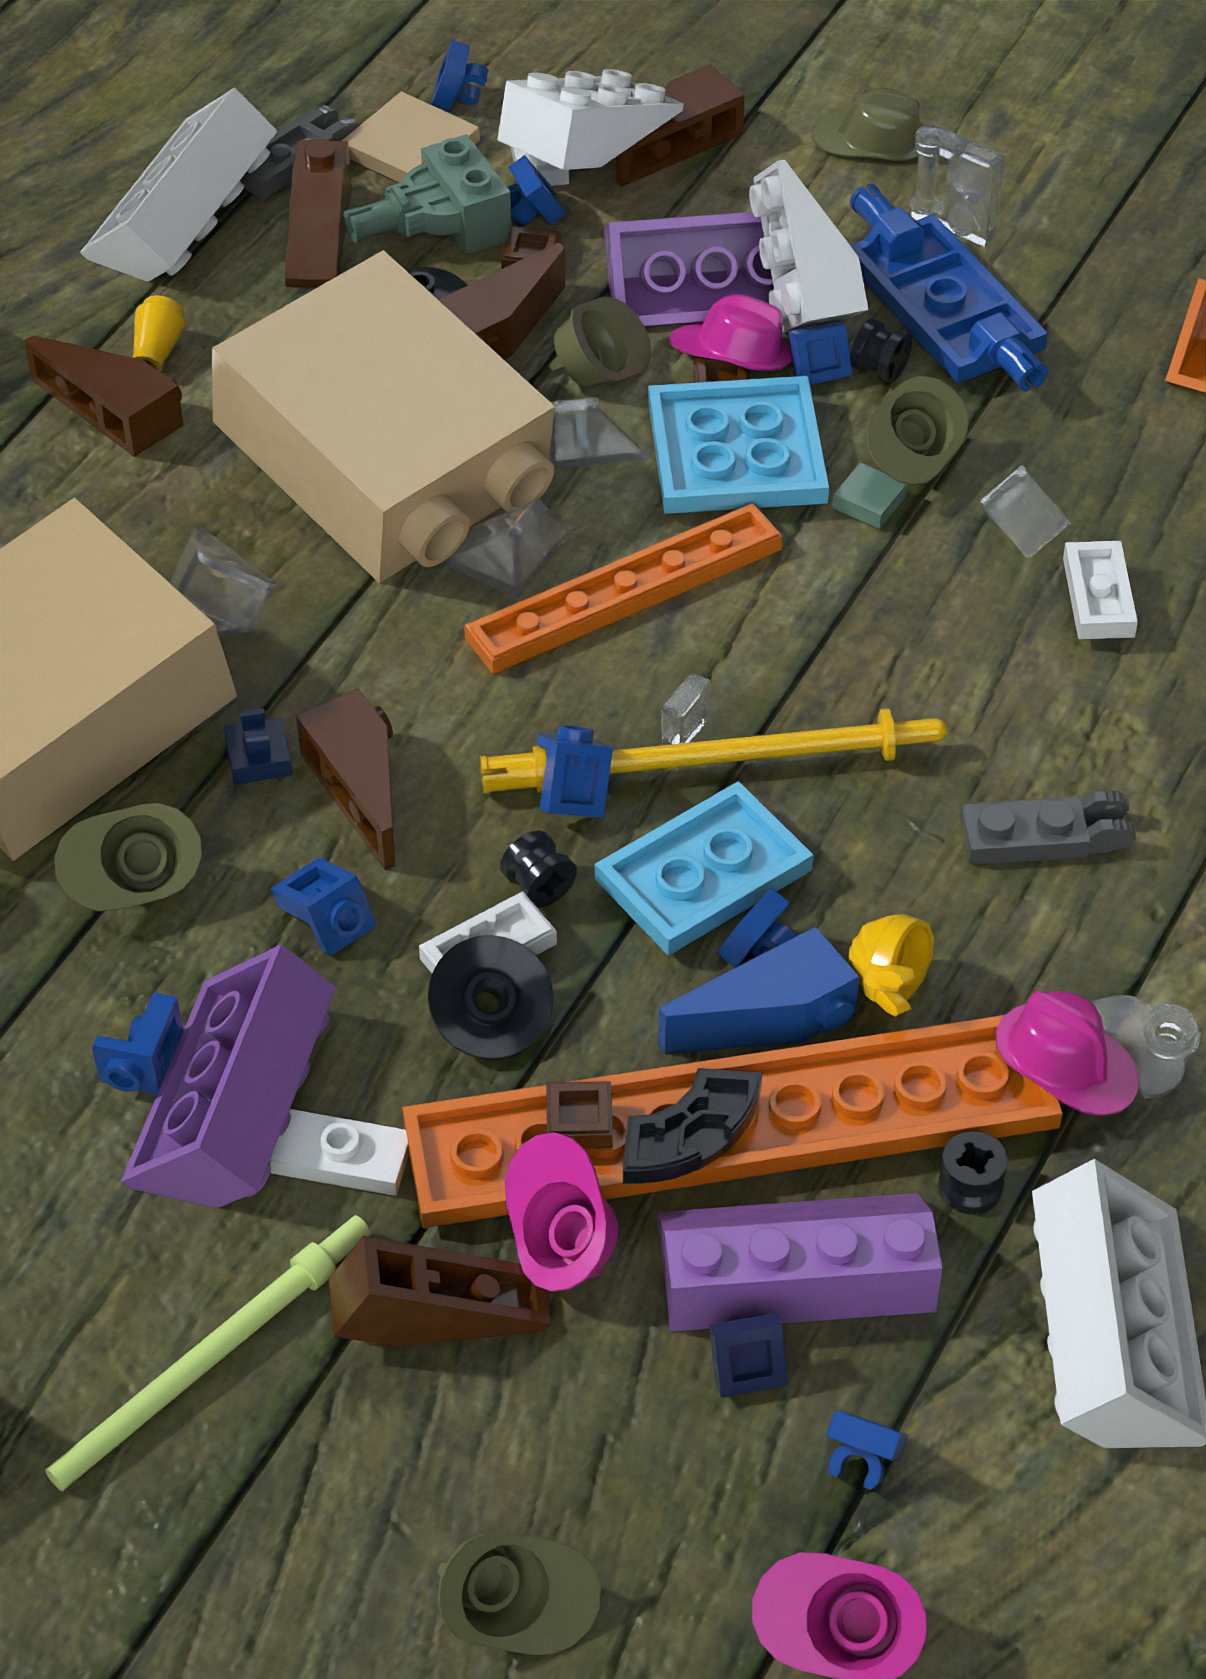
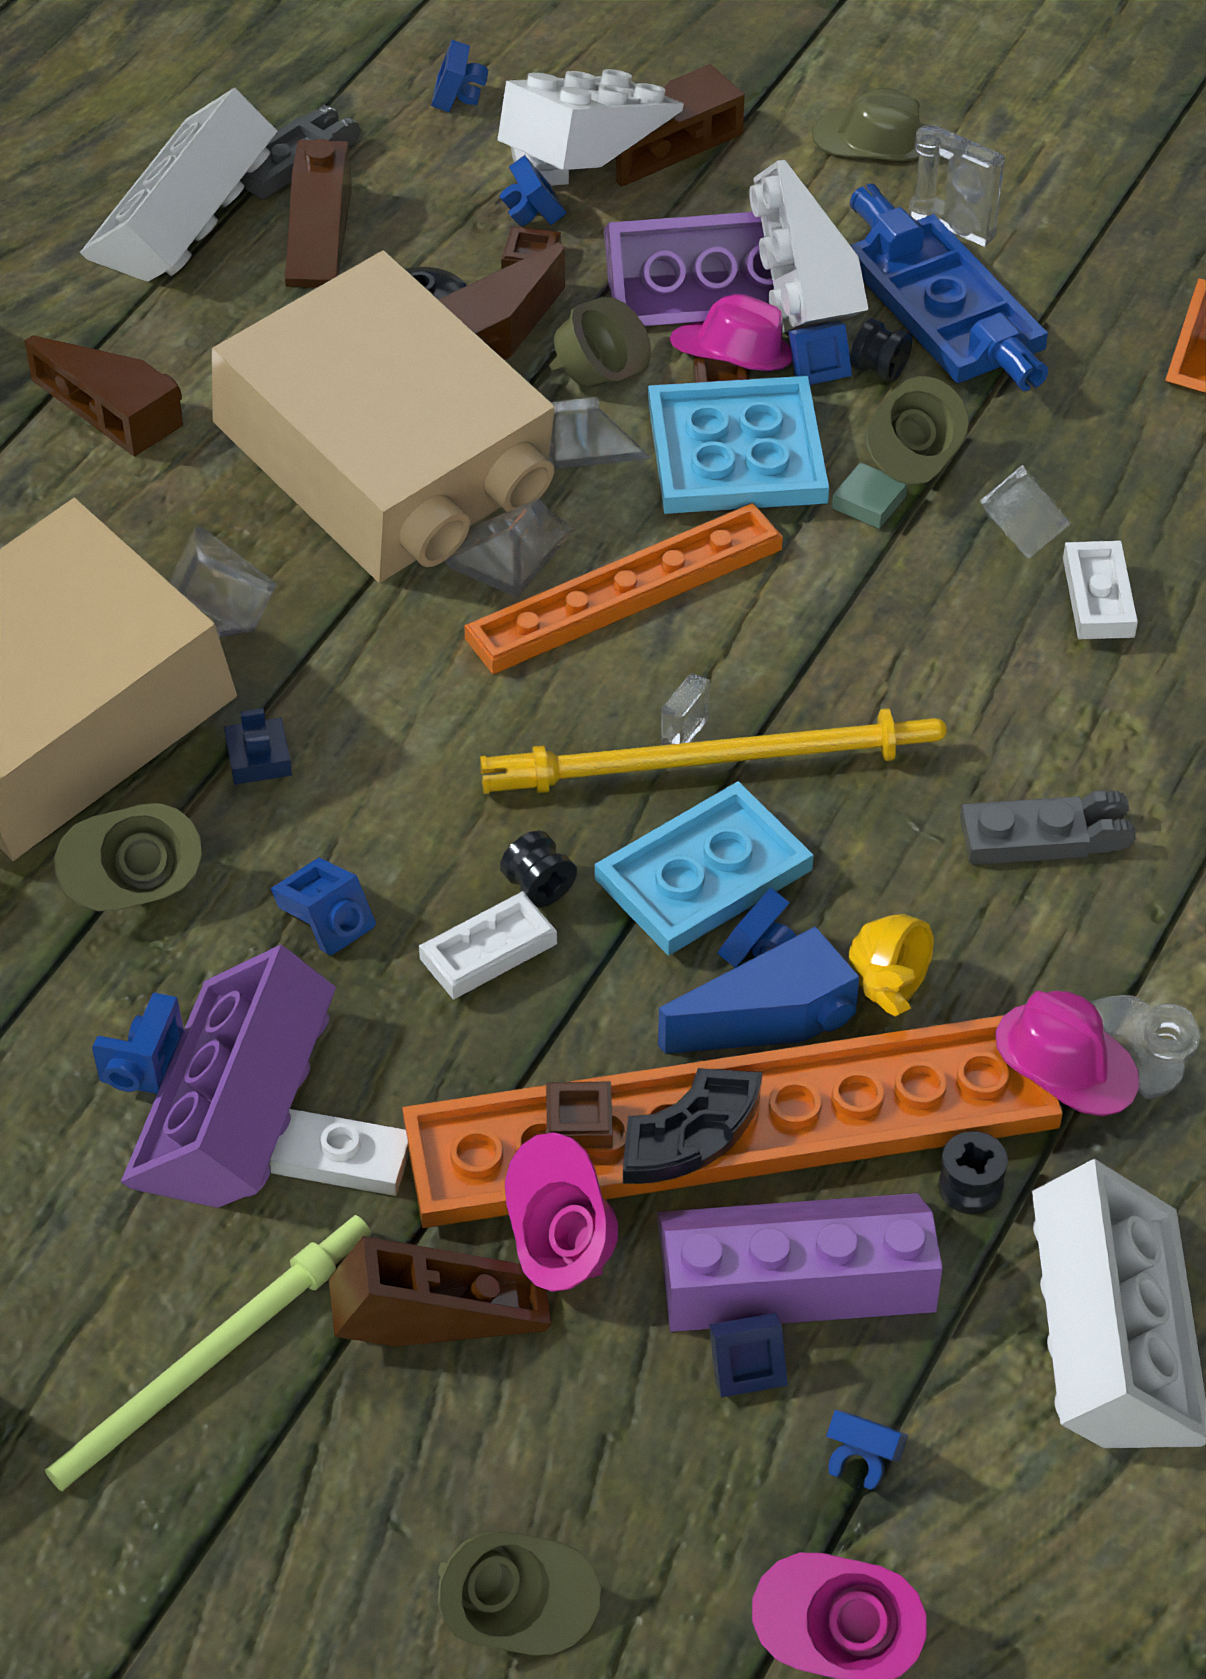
(157, 329): yellow cone -> none
(350, 757): reddish brown slope -> none
(396, 133): tan tile -> none
(445, 195): sand green brick -> none
(507, 972): black dish -> none
(575, 772): blue bracket -> none

